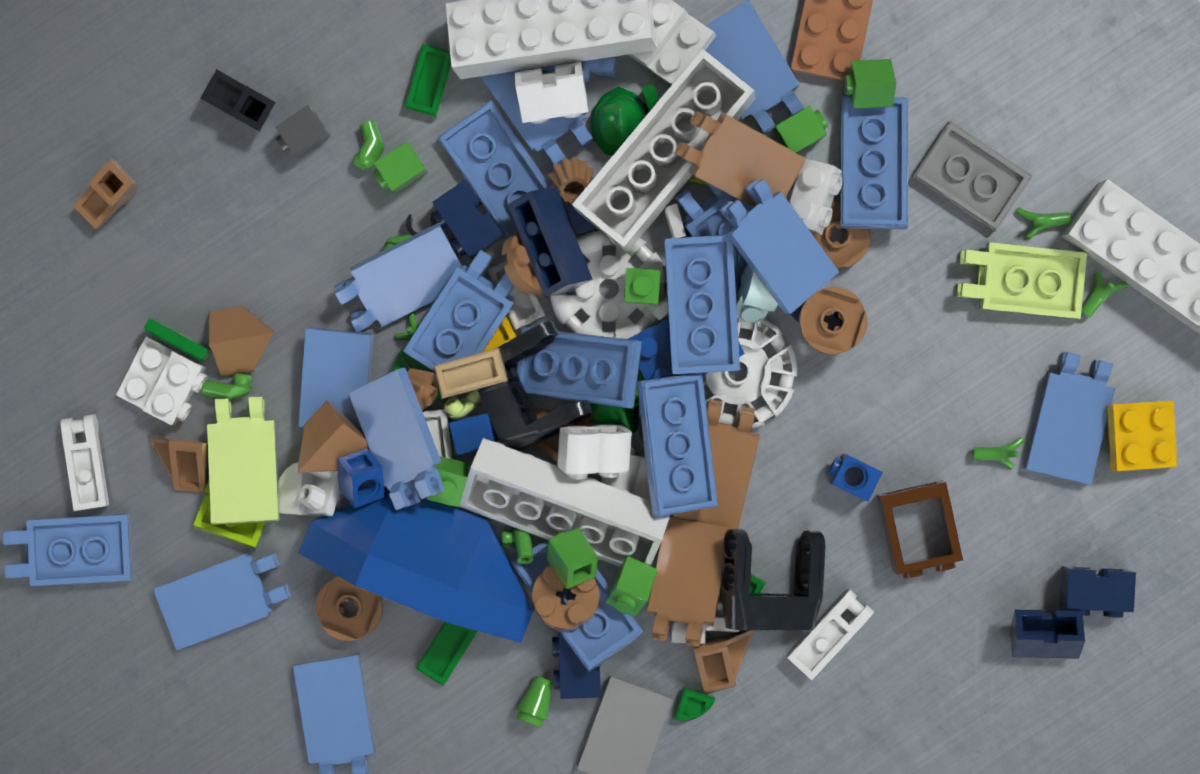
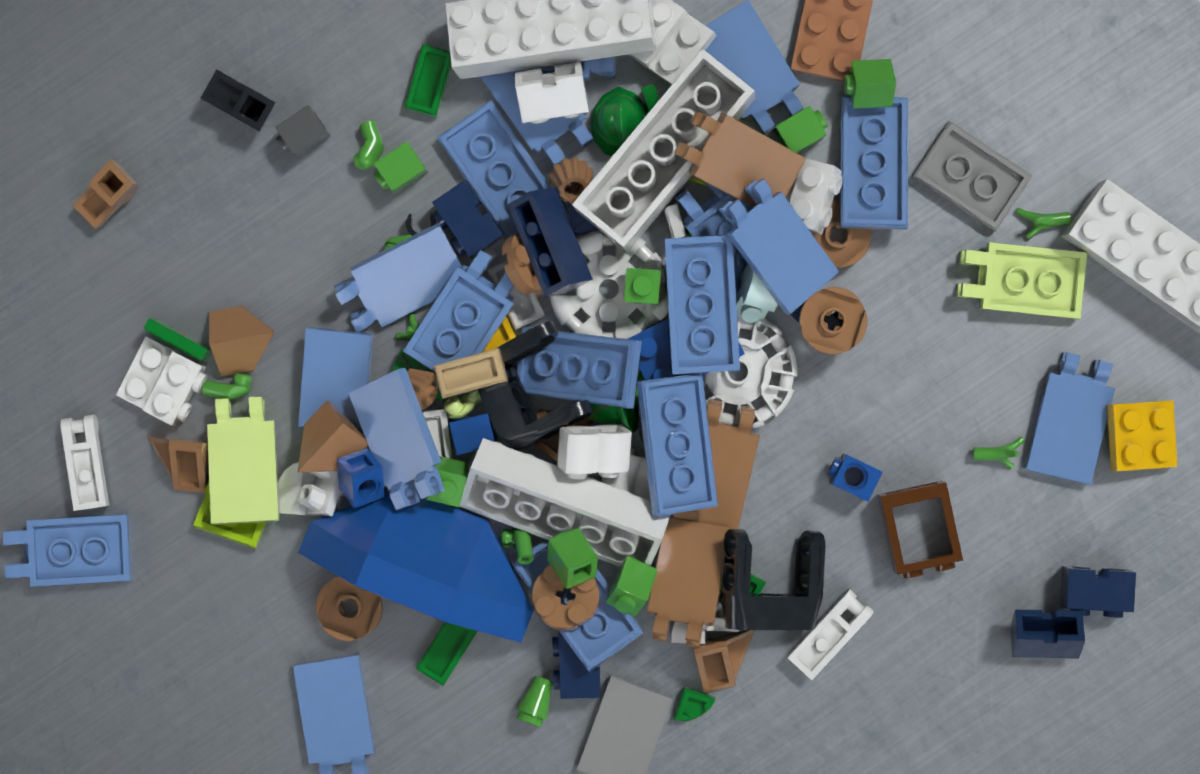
(218, 599): medium blue tile -> none
(1100, 294): bright green bar -> none

